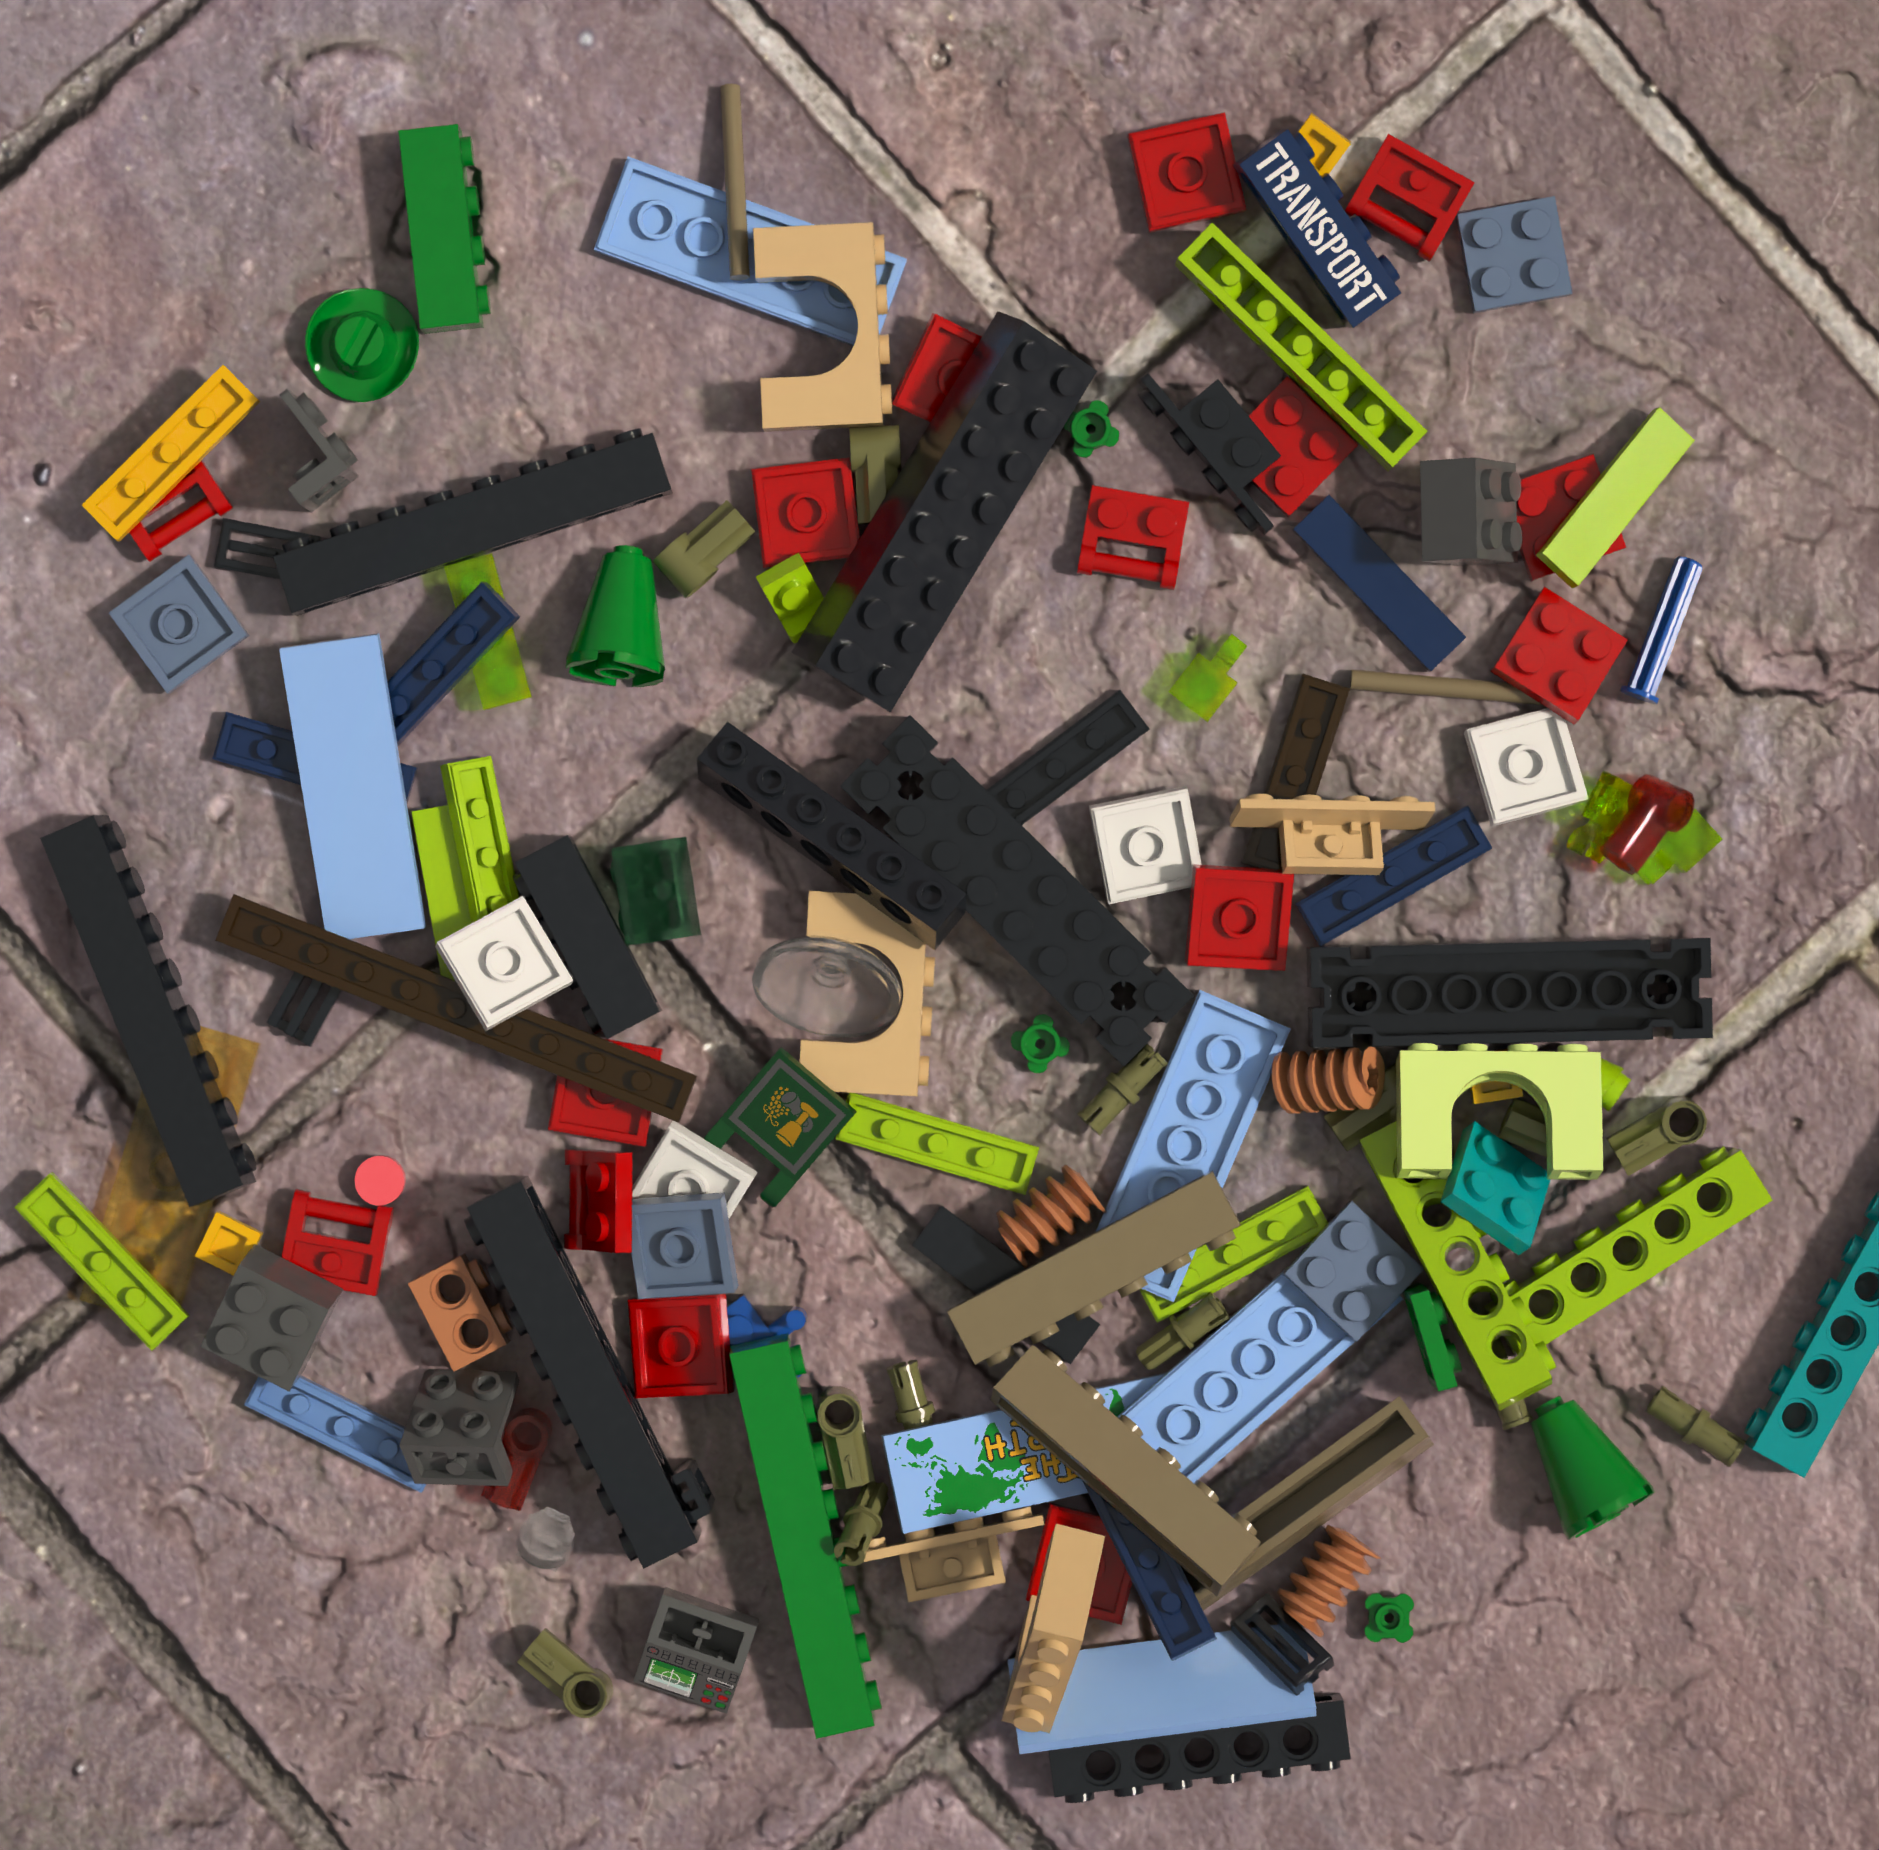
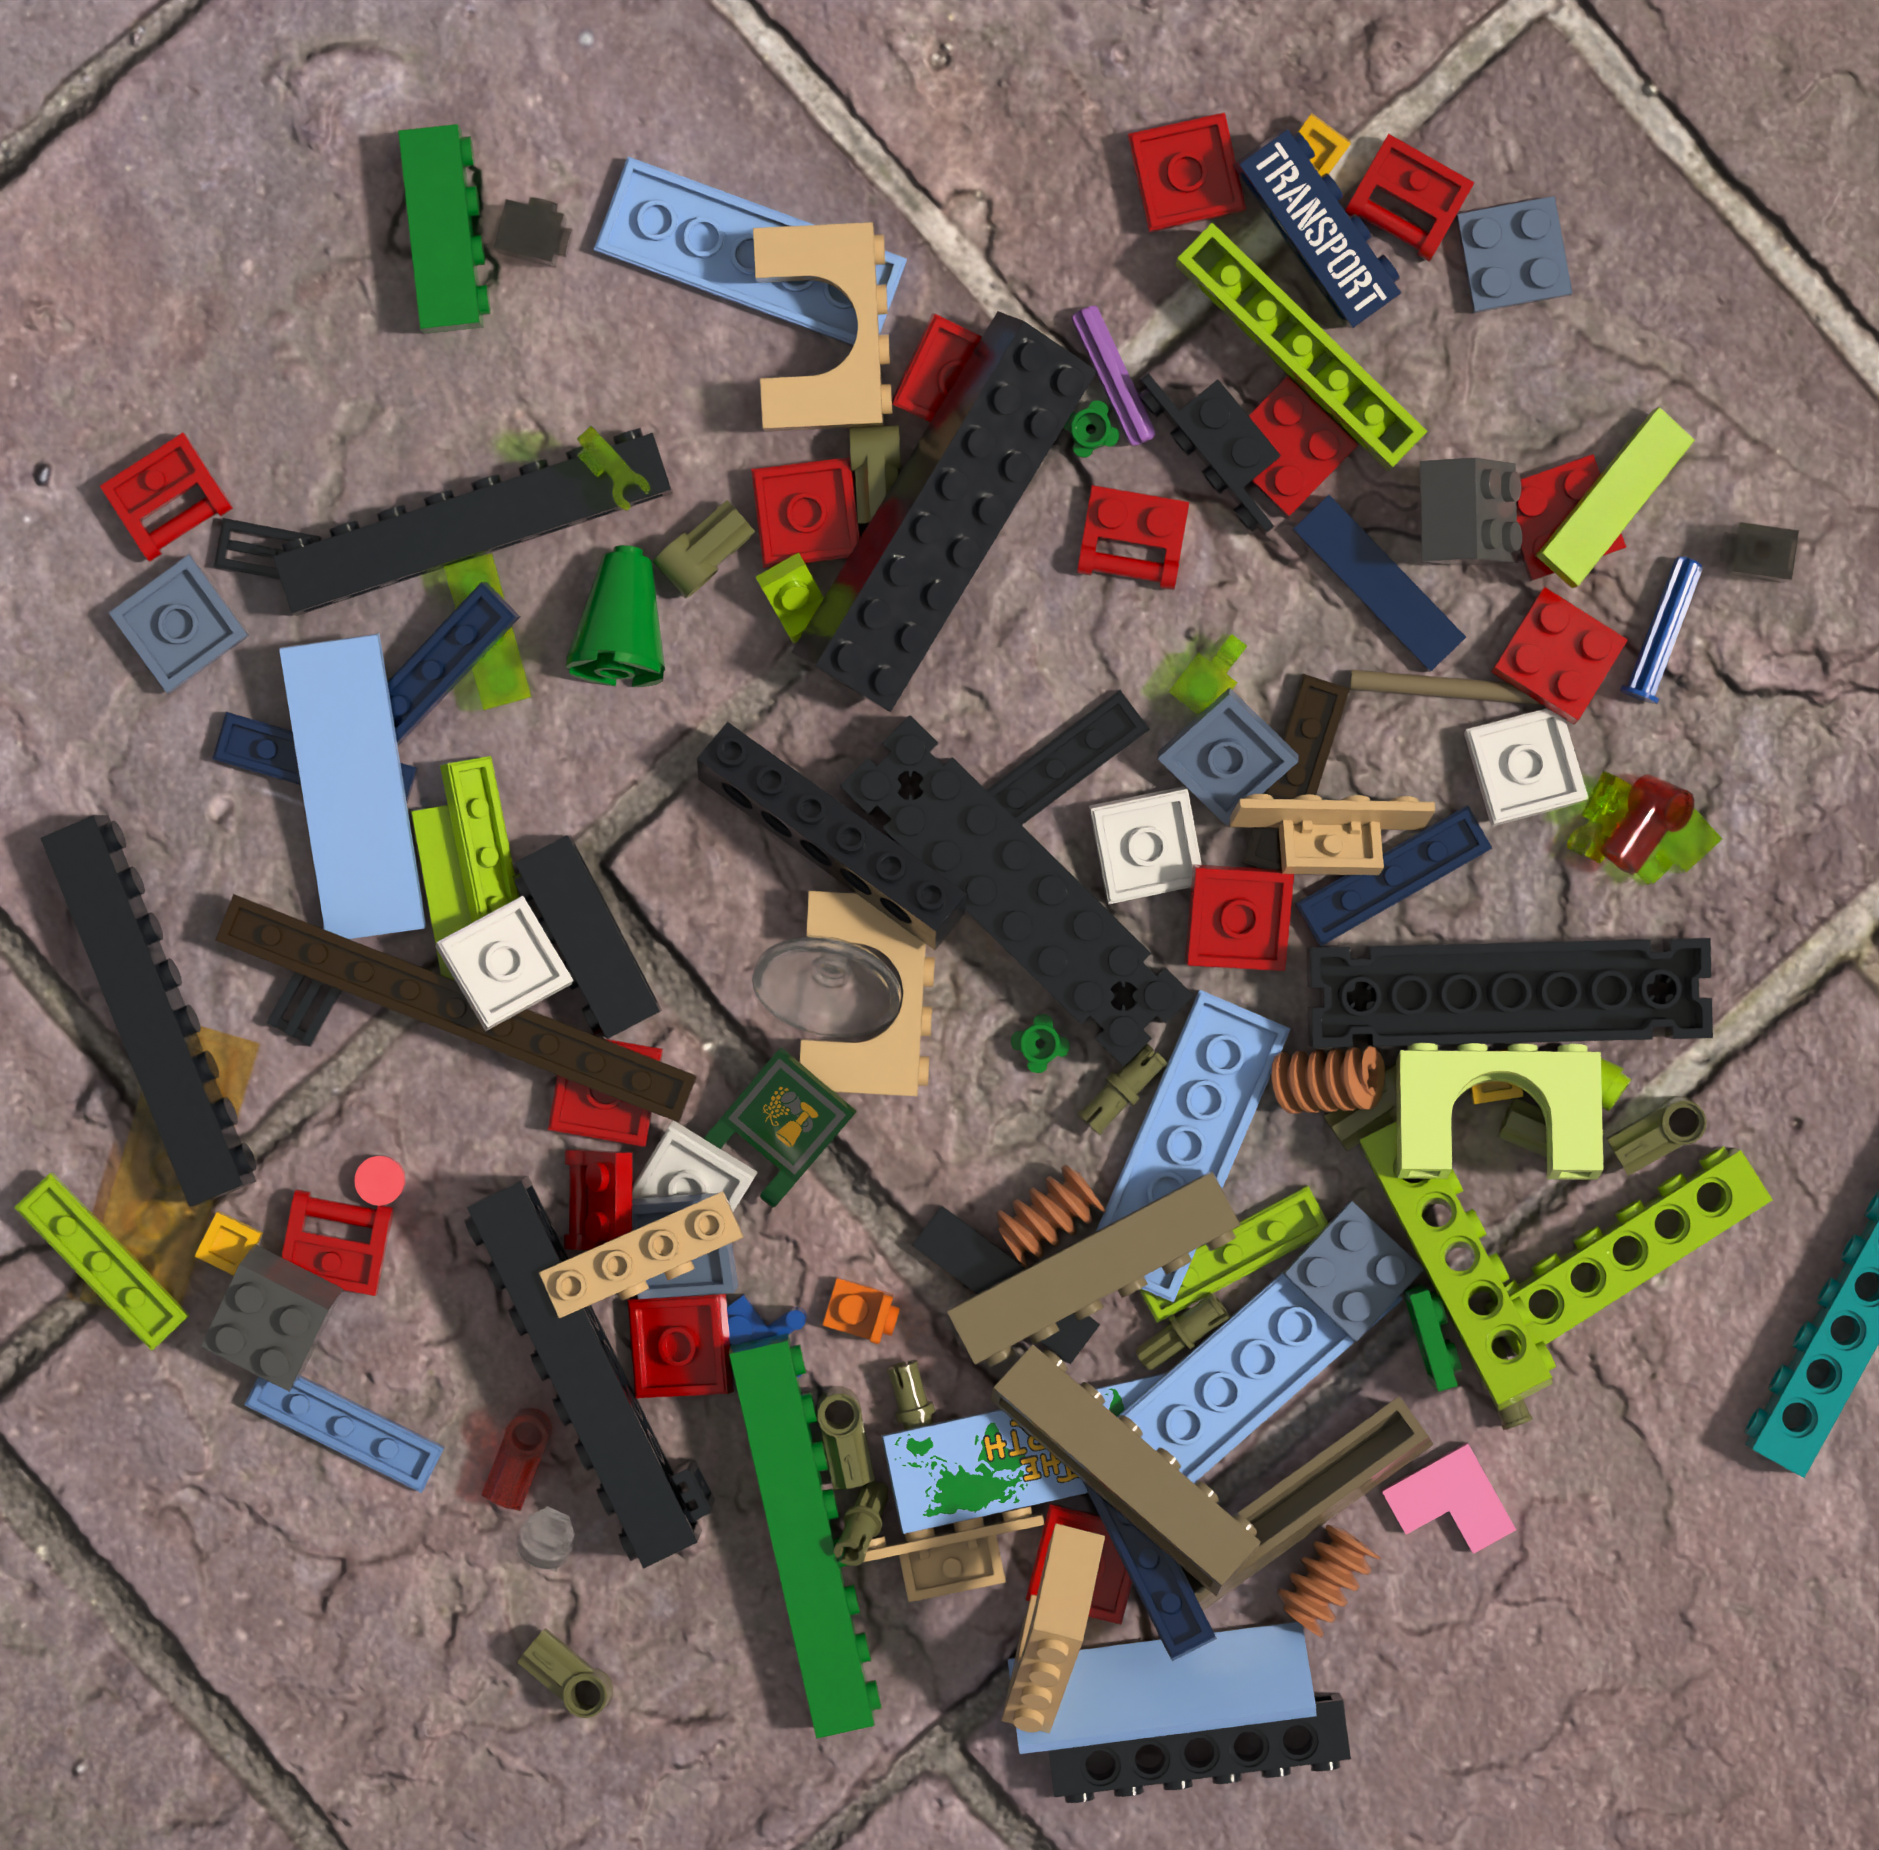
(171, 453): yellow plate -> none
(316, 480): dark grey bracket -> none
(362, 344): green hat -> none
(448, 1317): nougat brick -> none
(459, 1428): dark grey bracket -> none
(533, 232): none -> clear smoke brick
(601, 457): none -> clear neon green plate
(642, 1254): none -> tan bracket
(655, 891): clear green bracket -> none
(696, 1650): dark grey slope -> none
(734, 182): dark tan bar -> none
(861, 1310): none -> orange bracket
(939, 1143): lime tile -> none
(1113, 375): none -> medium lavender axle
(1227, 755): none -> sand blue plate
(1307, 1671): black tile -> none
(1378, 1607): green plate -> none
(1453, 1485): none -> bright pink tile
(1496, 1188): teal plate -> none
(1584, 1468): green cone -> none
(1695, 1426): olive pin -> none
(1759, 552): none -> clear smoke brick

